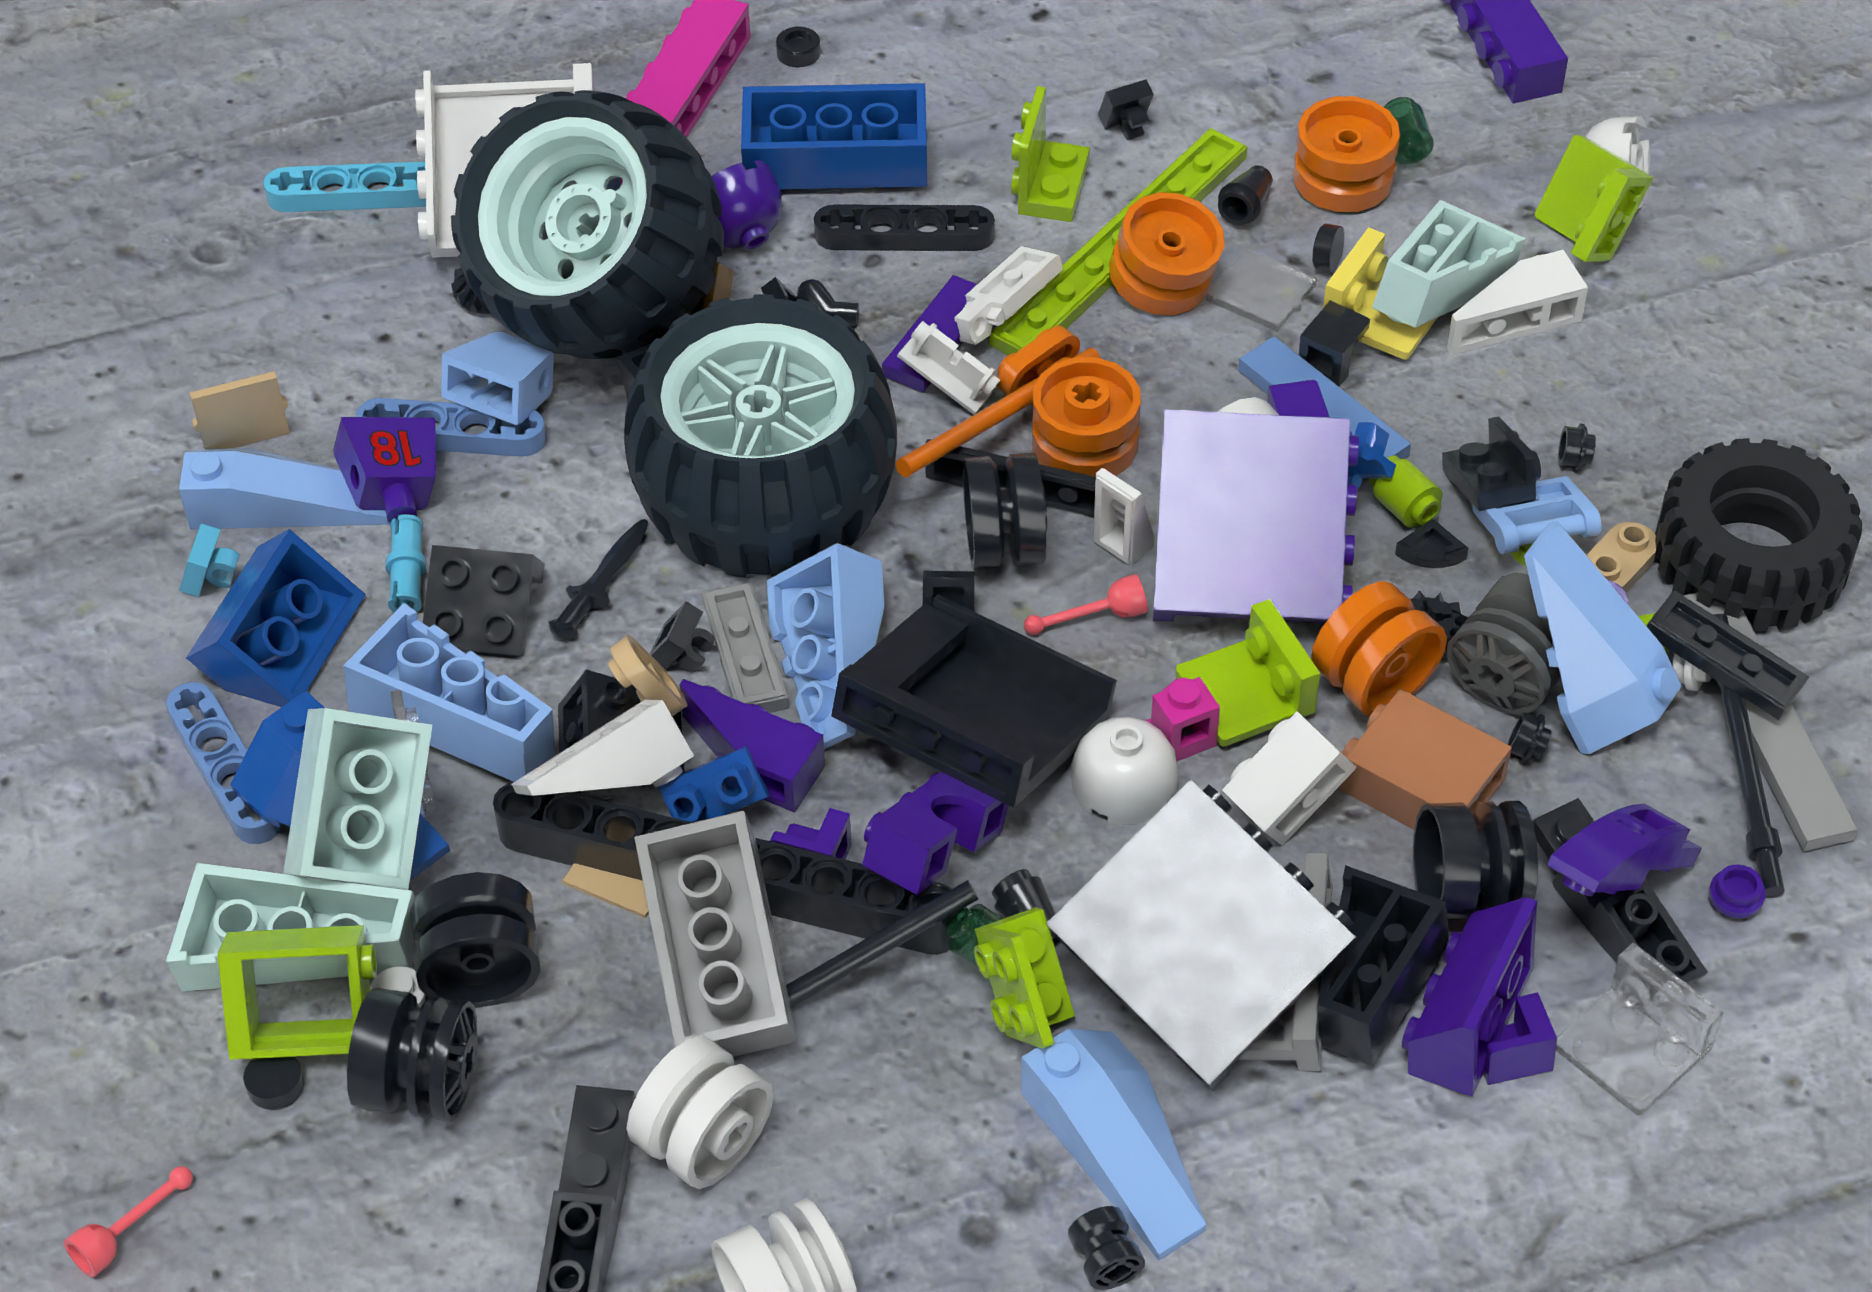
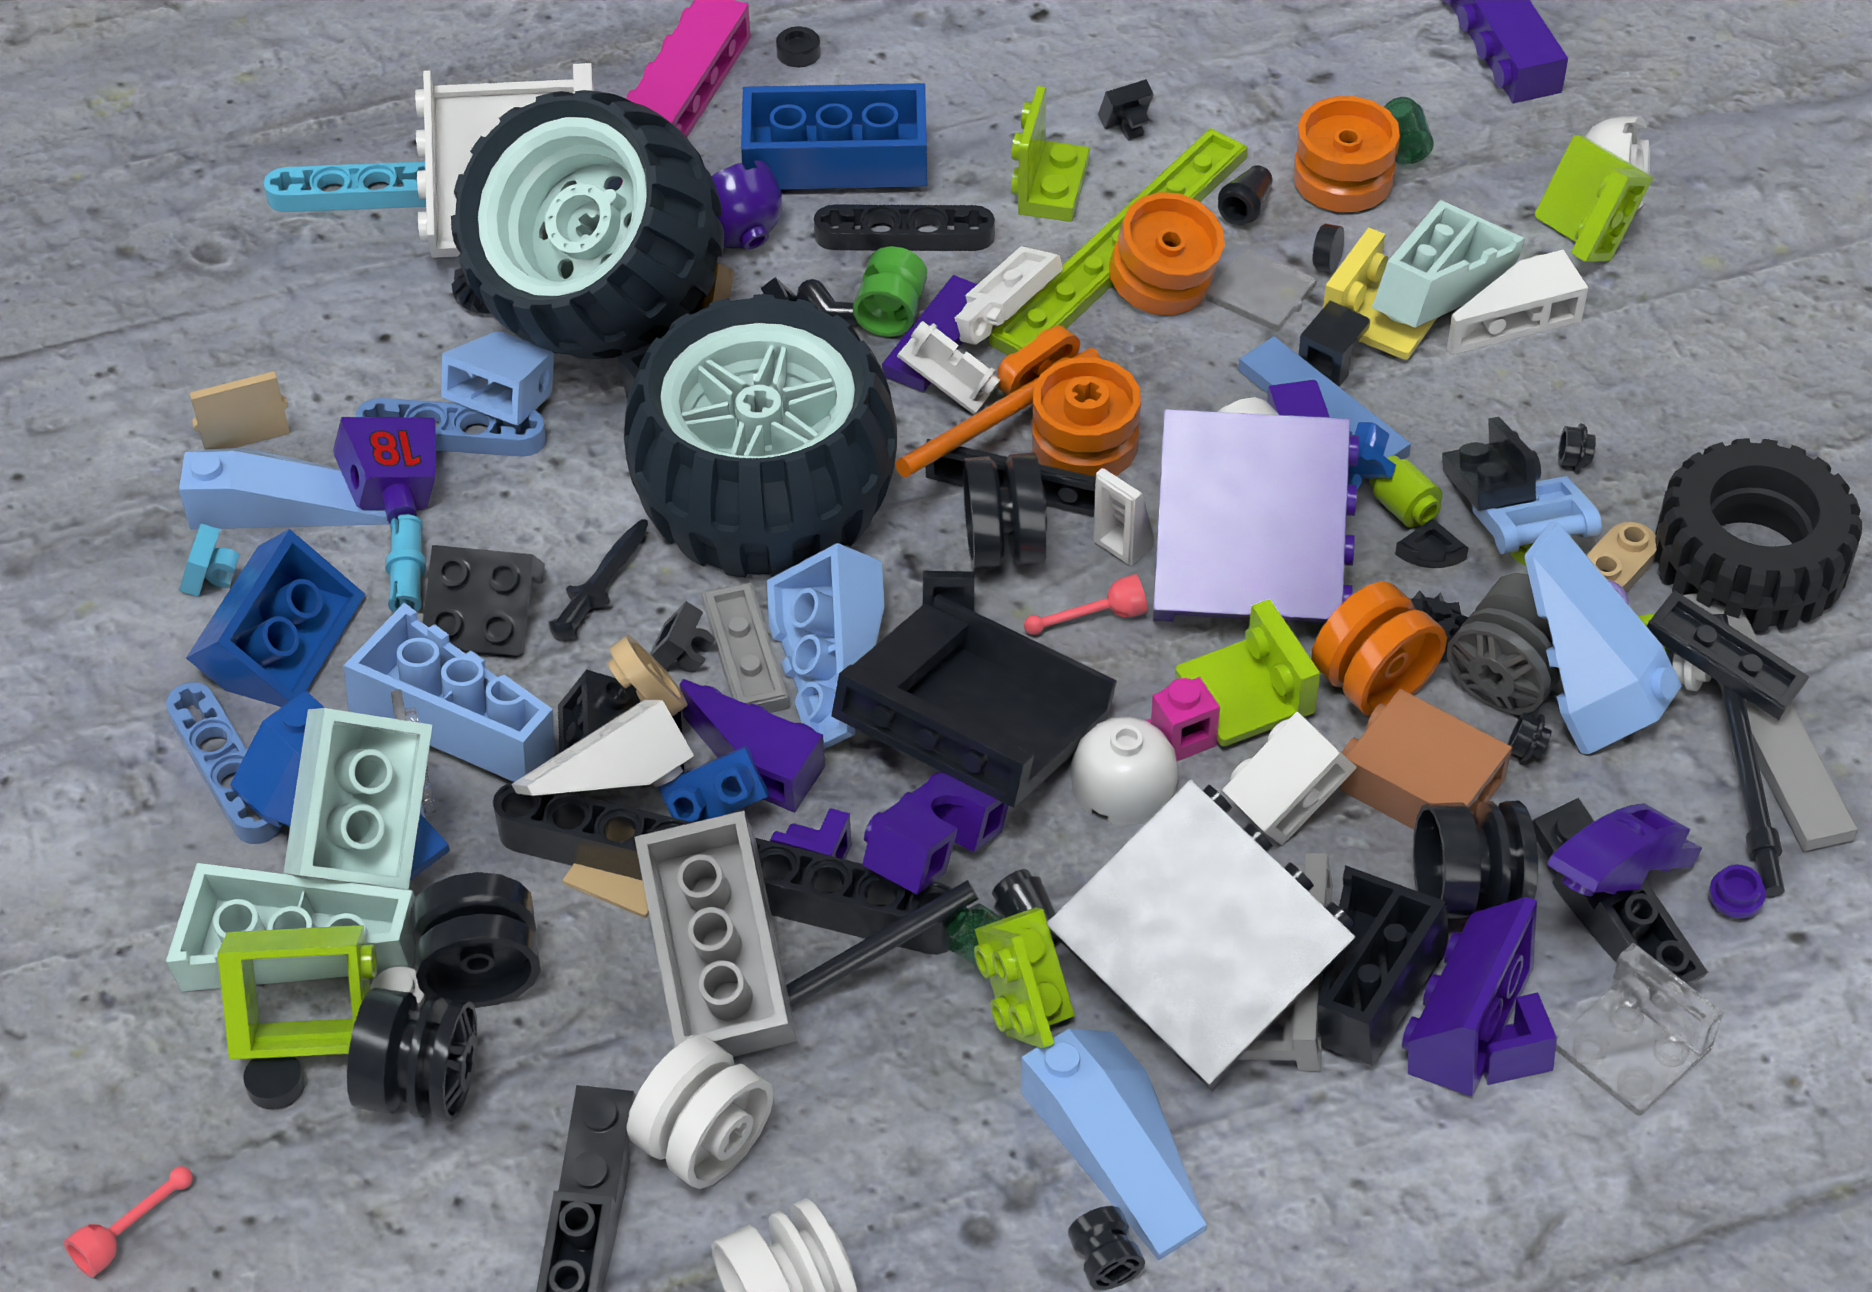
(890, 291): none -> bright green wheel

